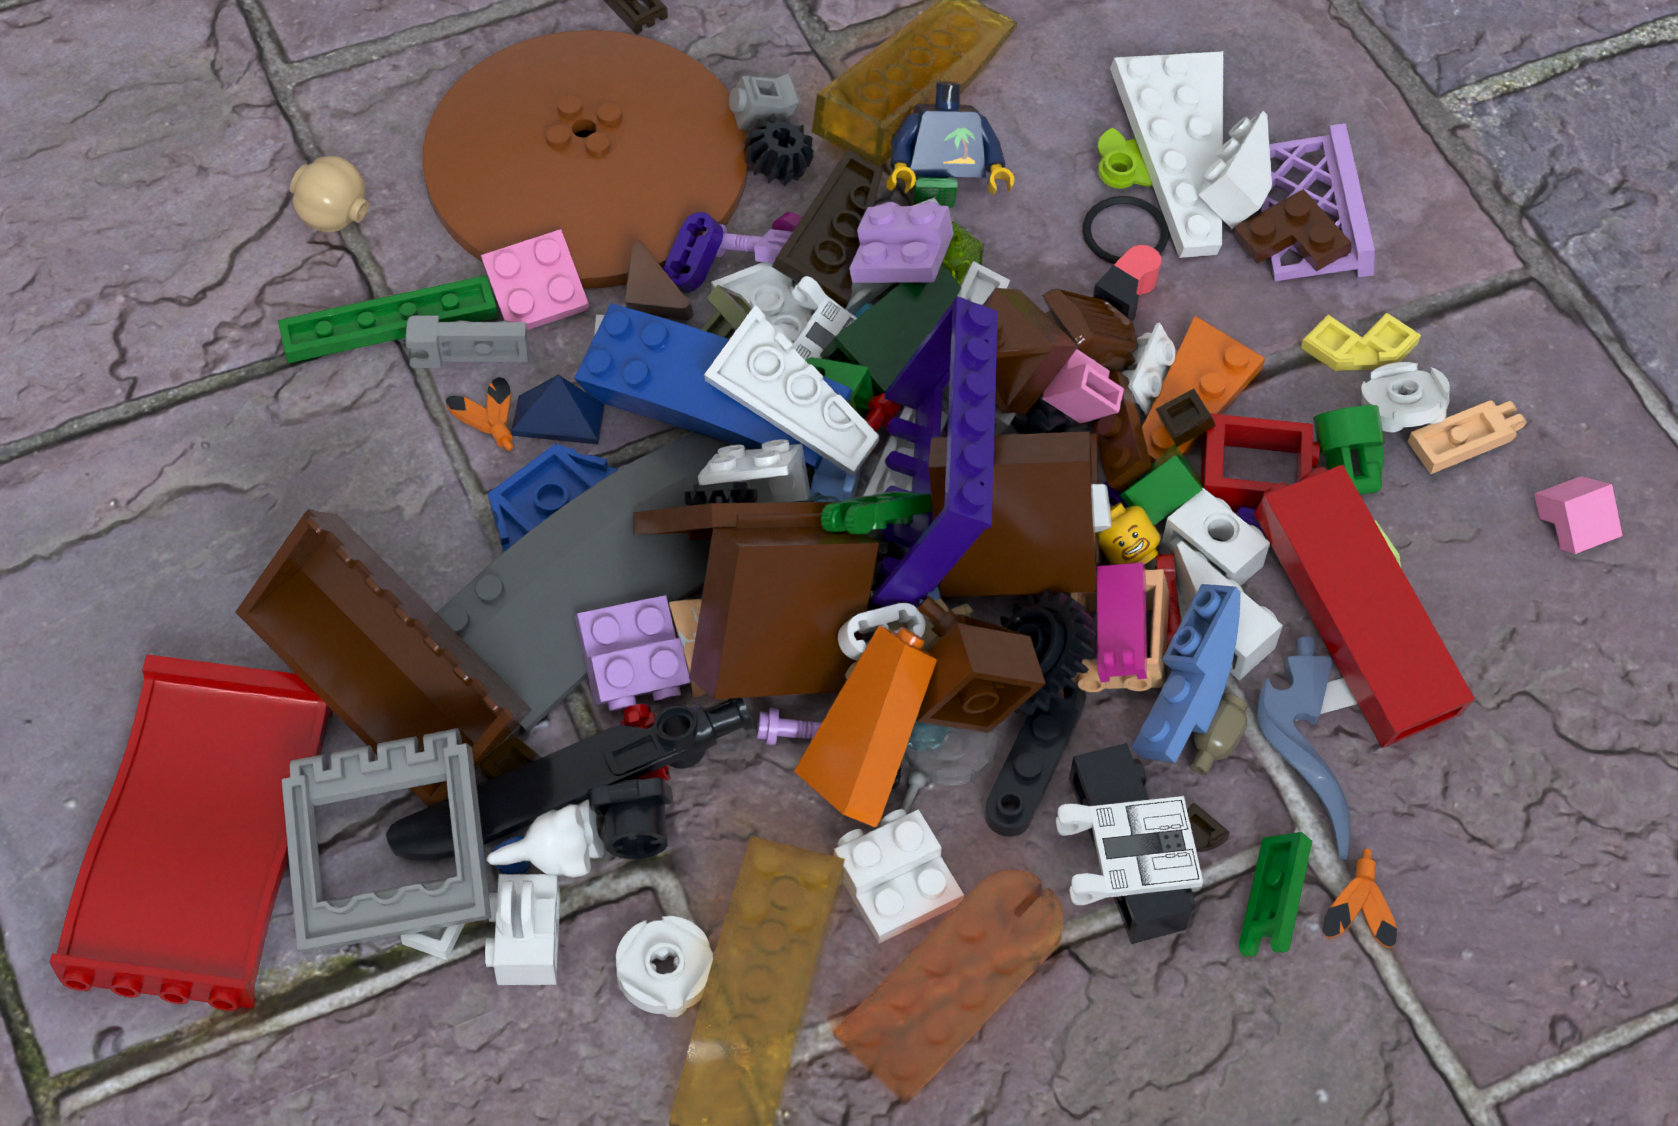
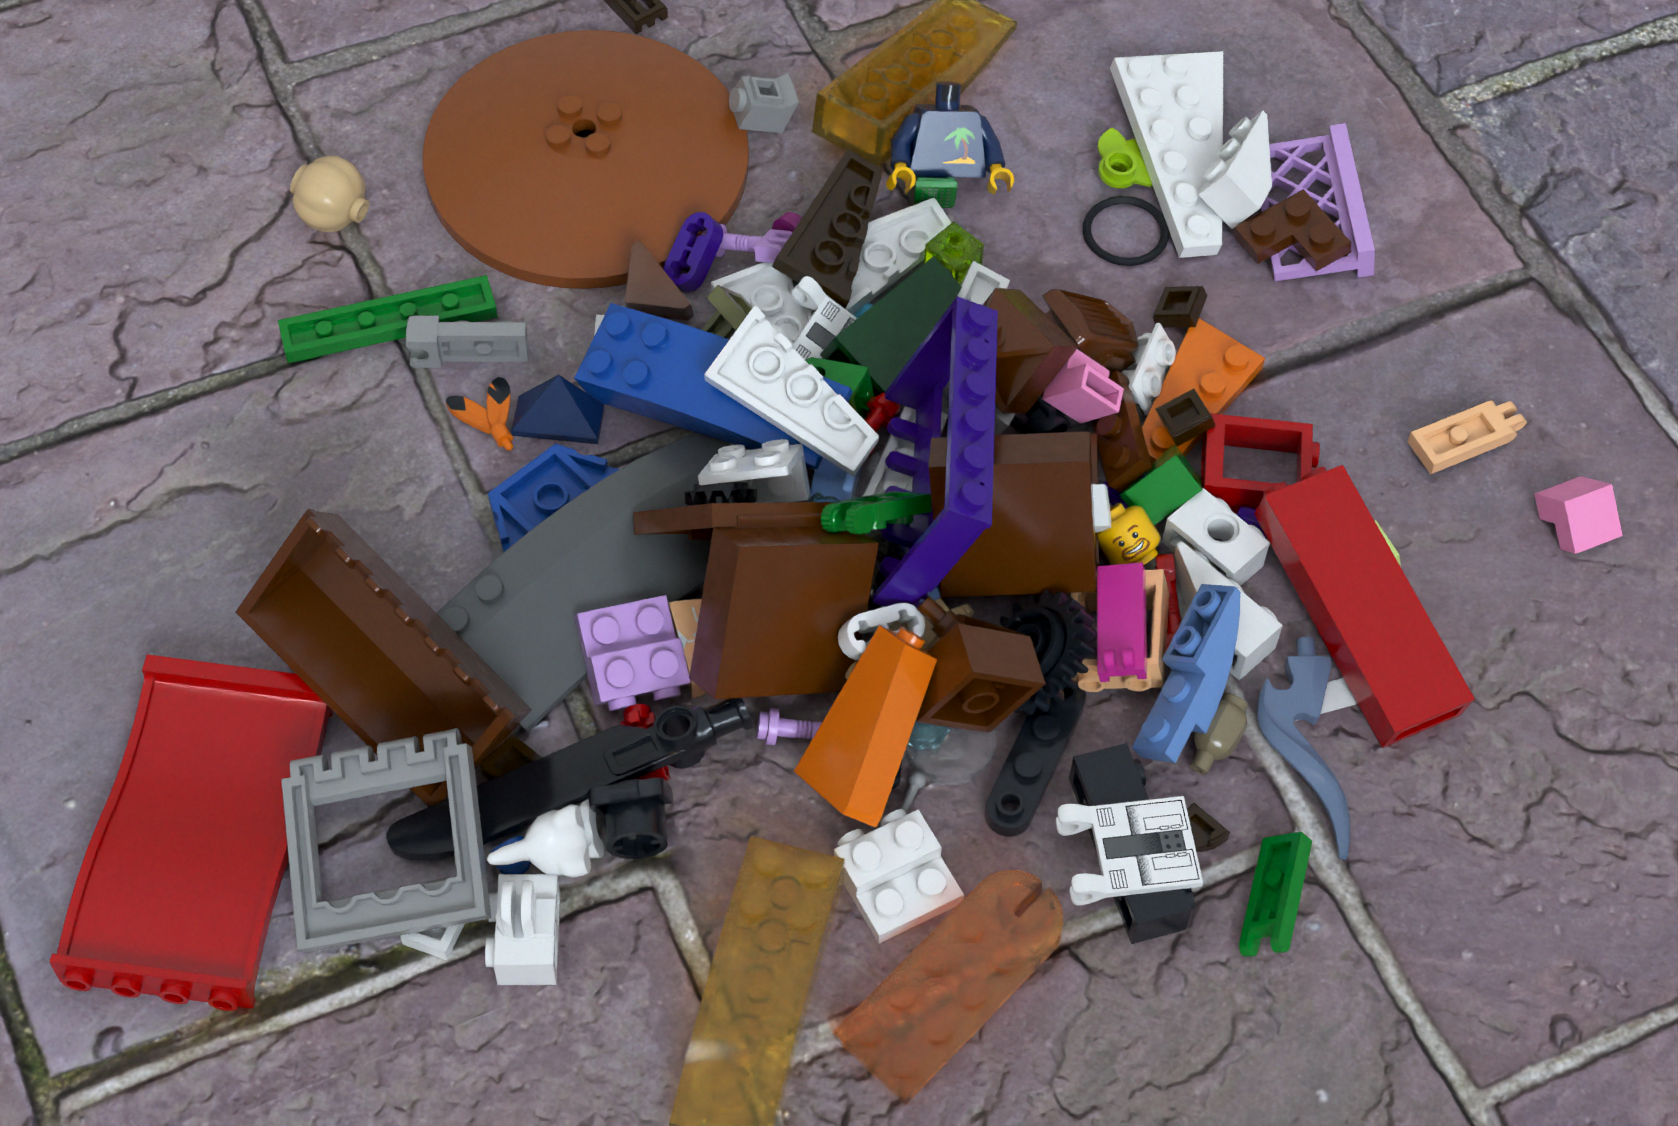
(535, 281): bright pink plate -> none
(668, 992): white plate -> none
(778, 150): black gear -> none
(901, 243): lavender plate -> none
(1129, 278): leg -> none
(1180, 306): none -> dark brown tile
(1345, 350): light yellow tile -> none
(1352, 431): green piece -> none
(1362, 895): orange piece -> none
(1424, 399): white plate -> none

